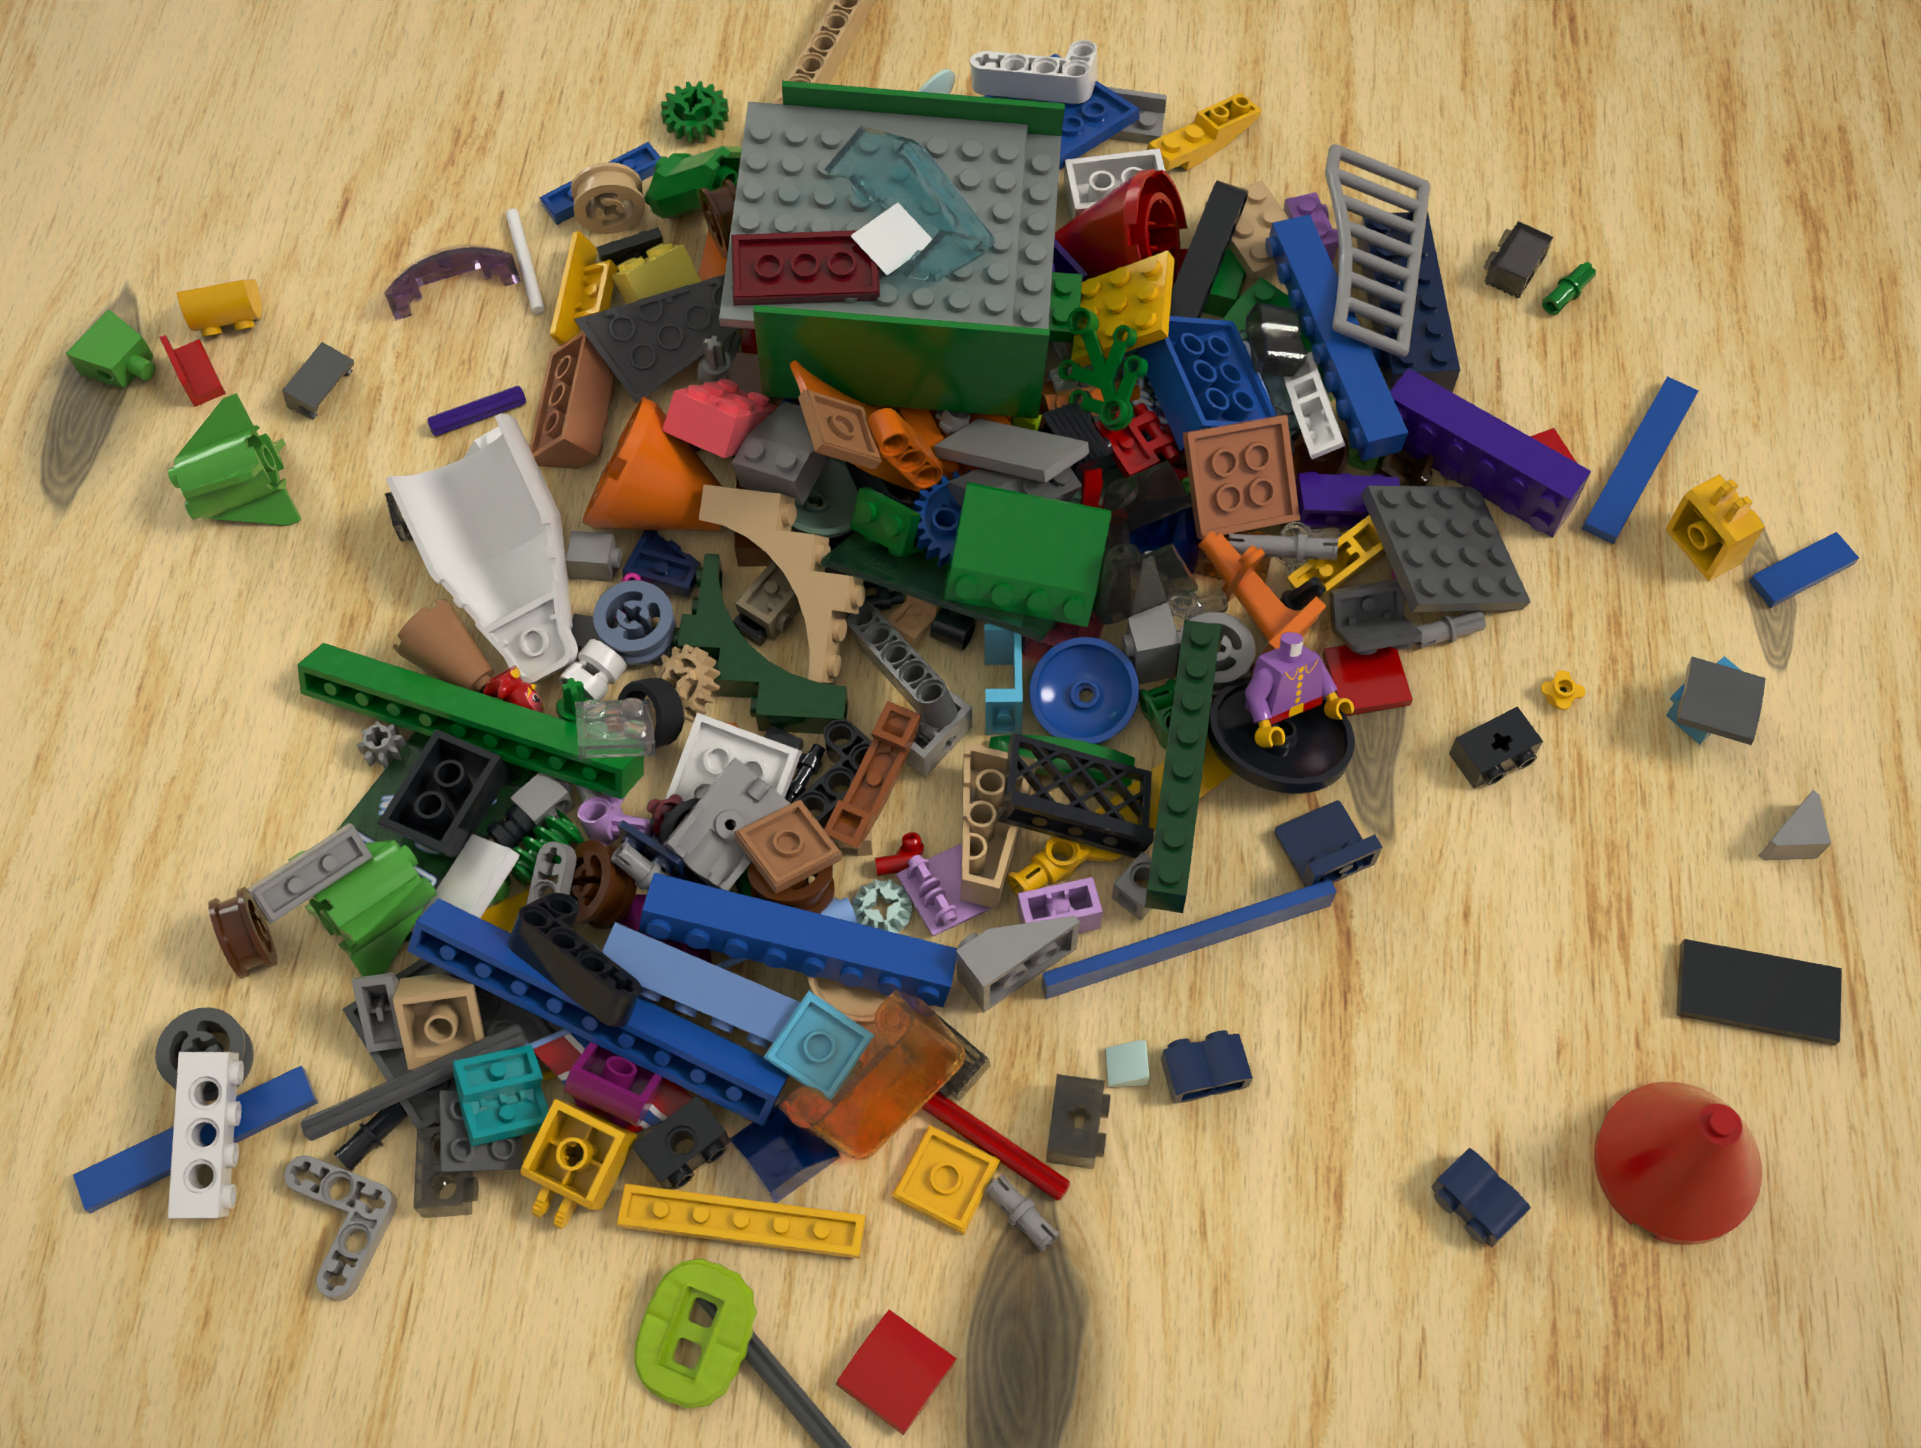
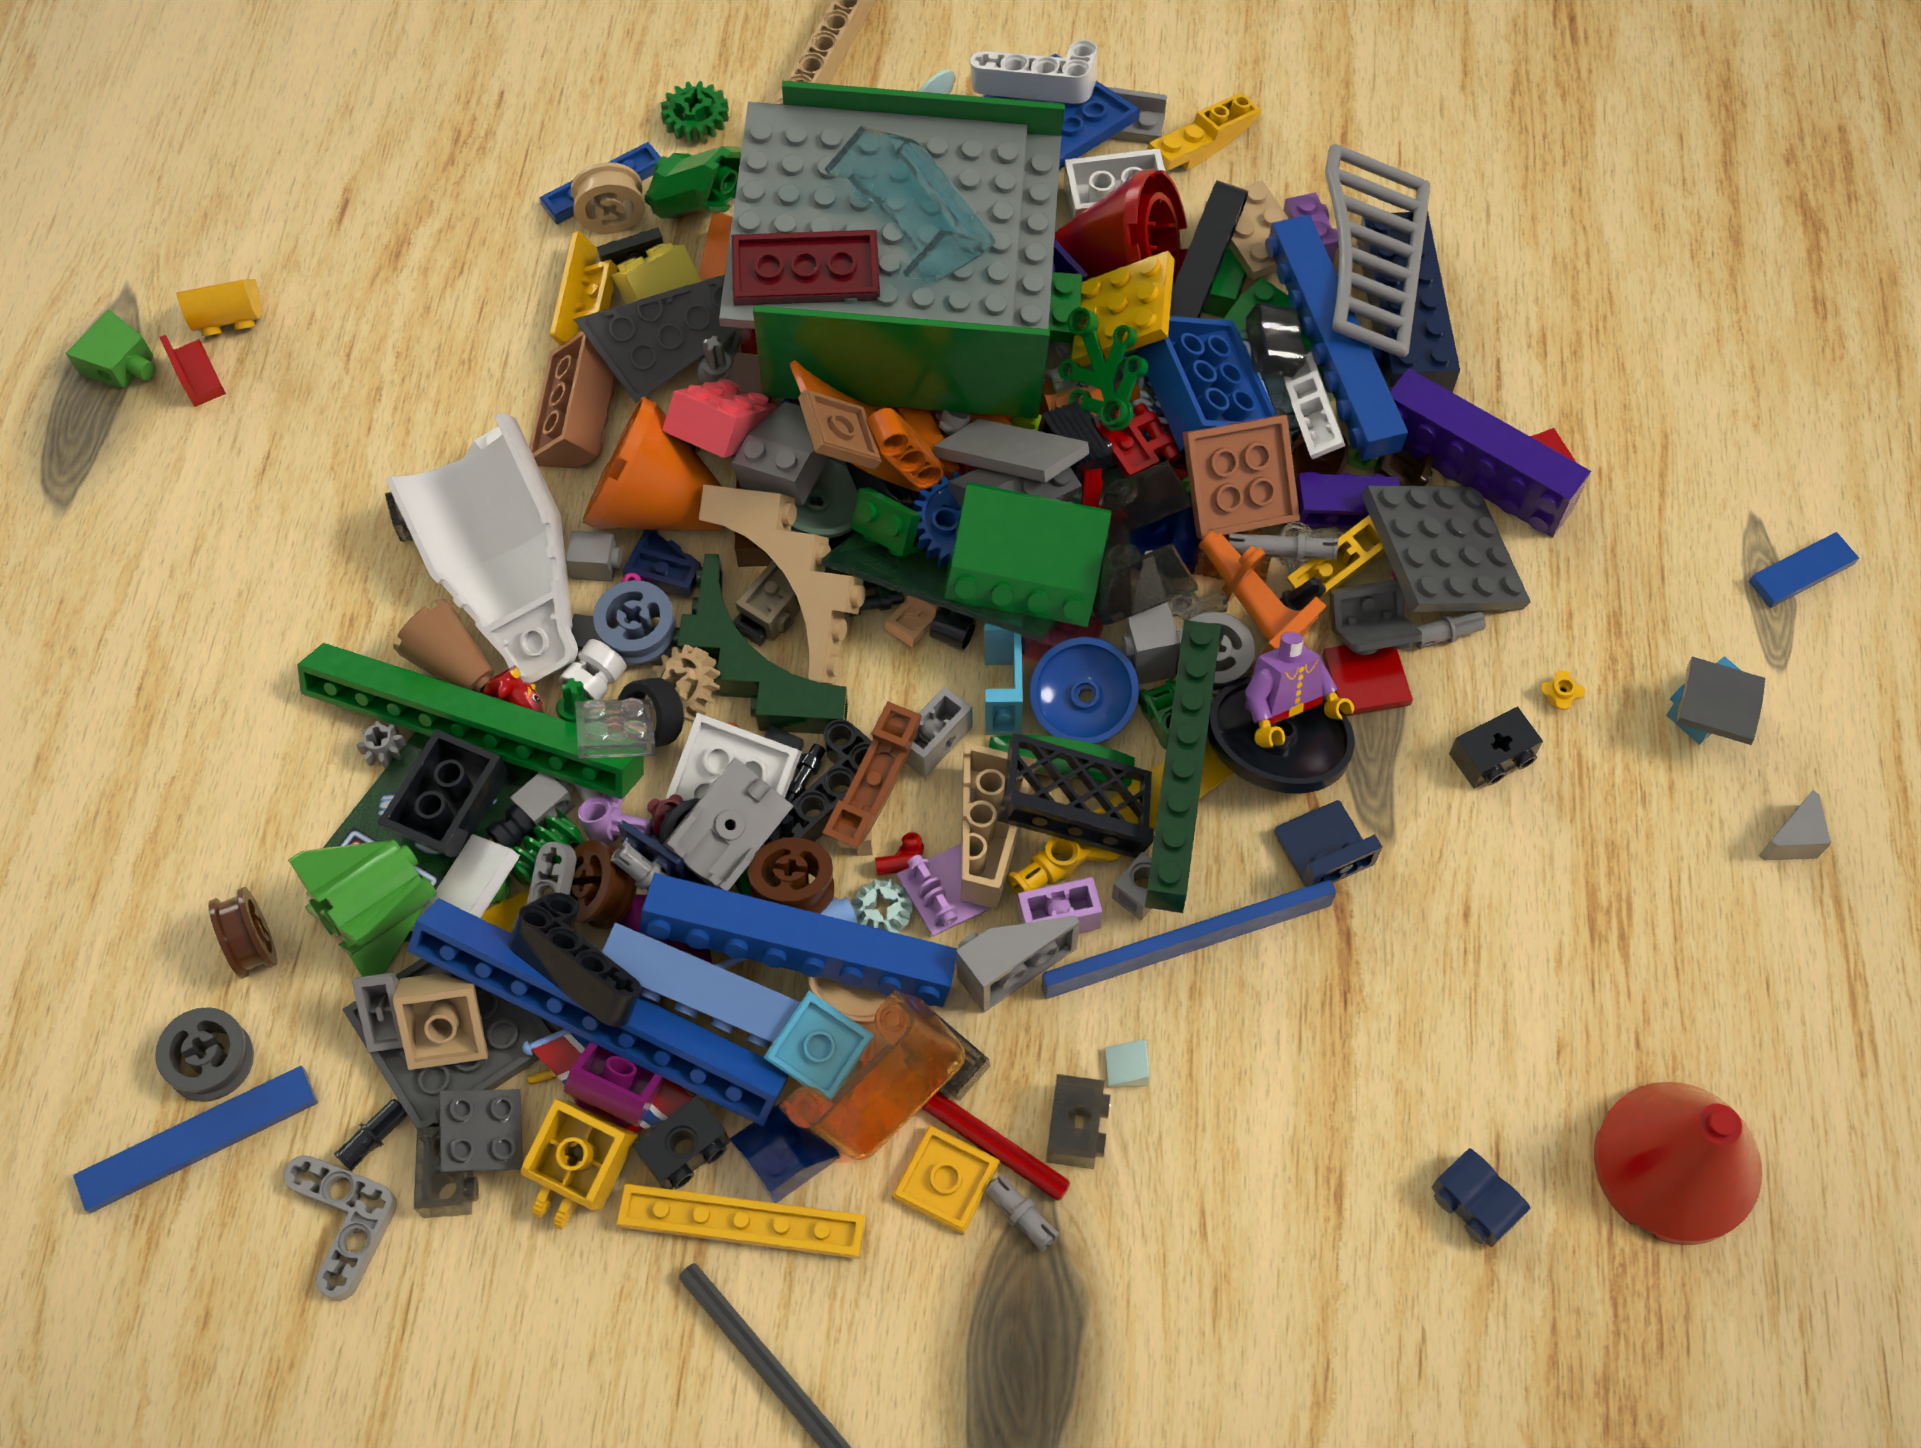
(189, 1153): white brick -> none
(233, 470): bright green brick -> none
(309, 873): light grey tile -> none
(316, 380): dark grey hinge -> none
(406, 1084): dark grey axle -> none
(445, 264): windscreen -> none
(476, 410): dark purple axle -> none
(500, 1094): teal slope -> none
(525, 261): white bar -> none
(669, 1321): lime piece -> none
(718, 213): reddish brown wheel -> none
(788, 846): medium nougat tile -> none
(891, 238): white sticker -> none
(896, 1372): red slope -> none
(902, 666): dark grey beam -> none
(1205, 1066): dark blue brick -> none
(1517, 259): clear smoke brick -> none
(1568, 288): green axle -> none
(1640, 460): blue tile -> none
(1715, 526): yellow hinge -> none
(1759, 992): black tile -> none

